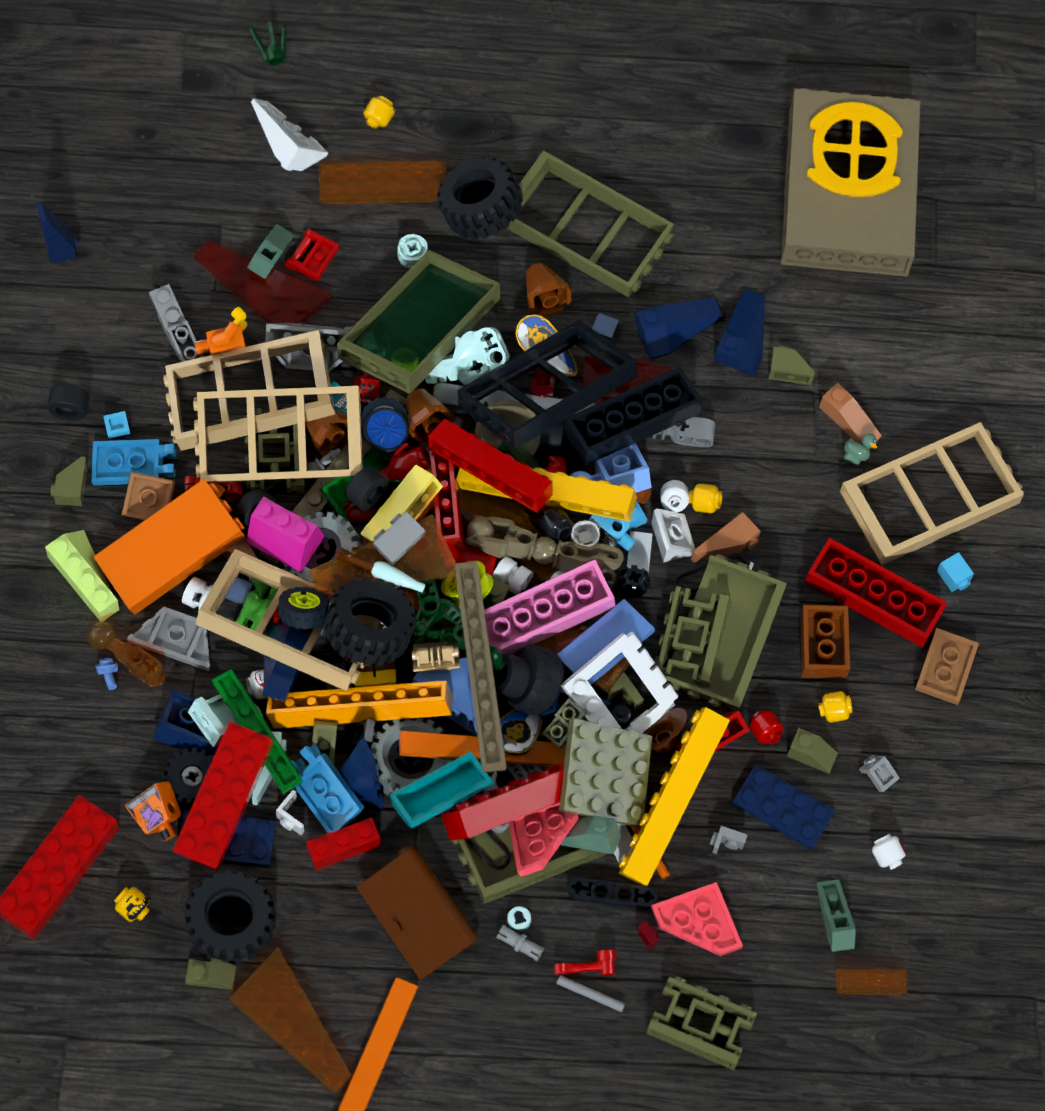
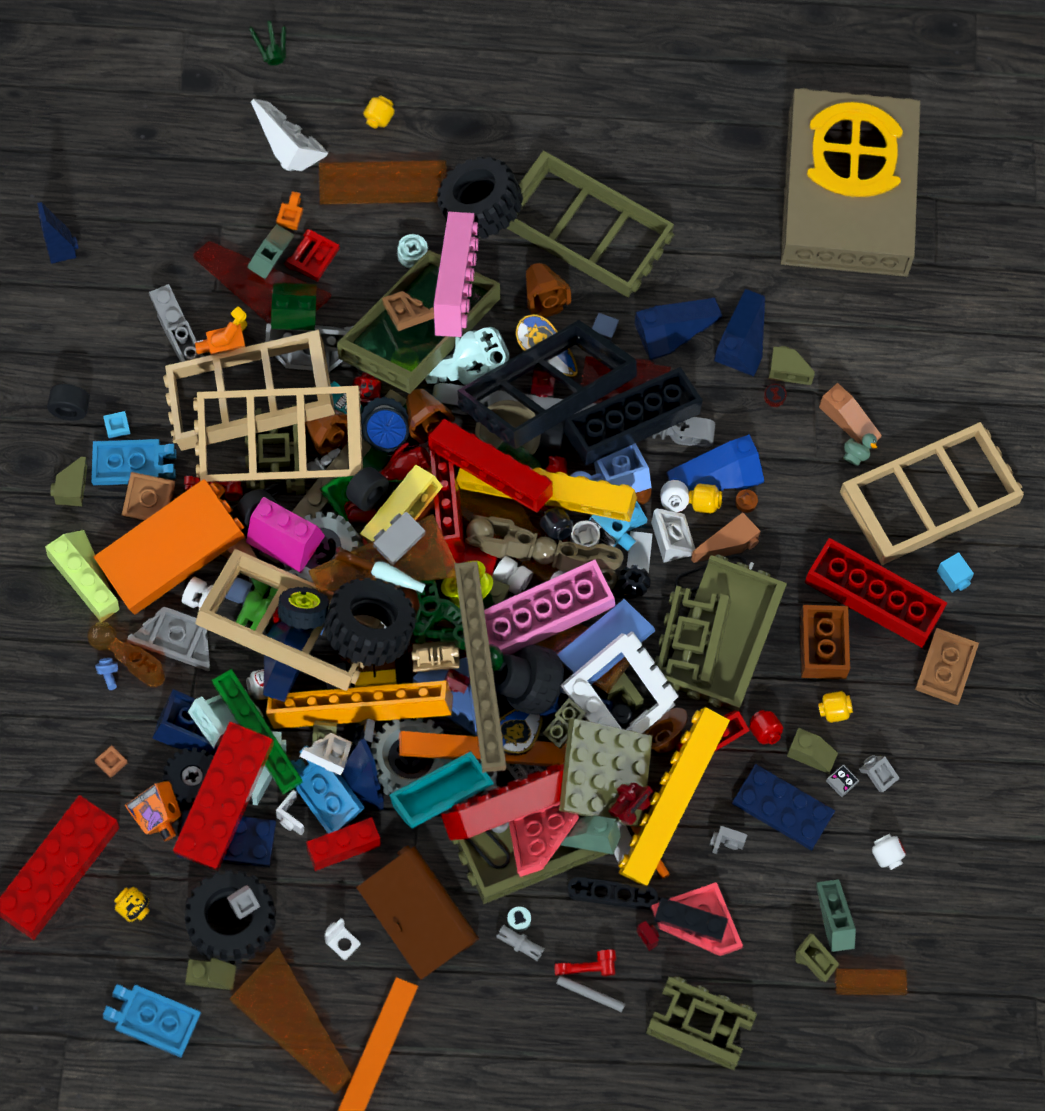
(111, 761): none -> nougat tile
(153, 1019): none -> dark azure tile
(243, 902): none -> light grey plate
(291, 213): none -> orange plate
(293, 306): none -> dark green slope
(329, 753): none -> white wing
(336, 932): none -> white bracket
(406, 310): none -> medium nougat wing
(455, 274): none -> bright pink brick
(457, 681): none -> dark red plate
(630, 799): none -> dark red hips
(691, 920): none -> black plate
(727, 467): none -> blue wedge
(746, 501): none -> dark orange tile
(775, 395): none -> tile
(816, 958): none -> olive slope
(842, 781): none -> tile

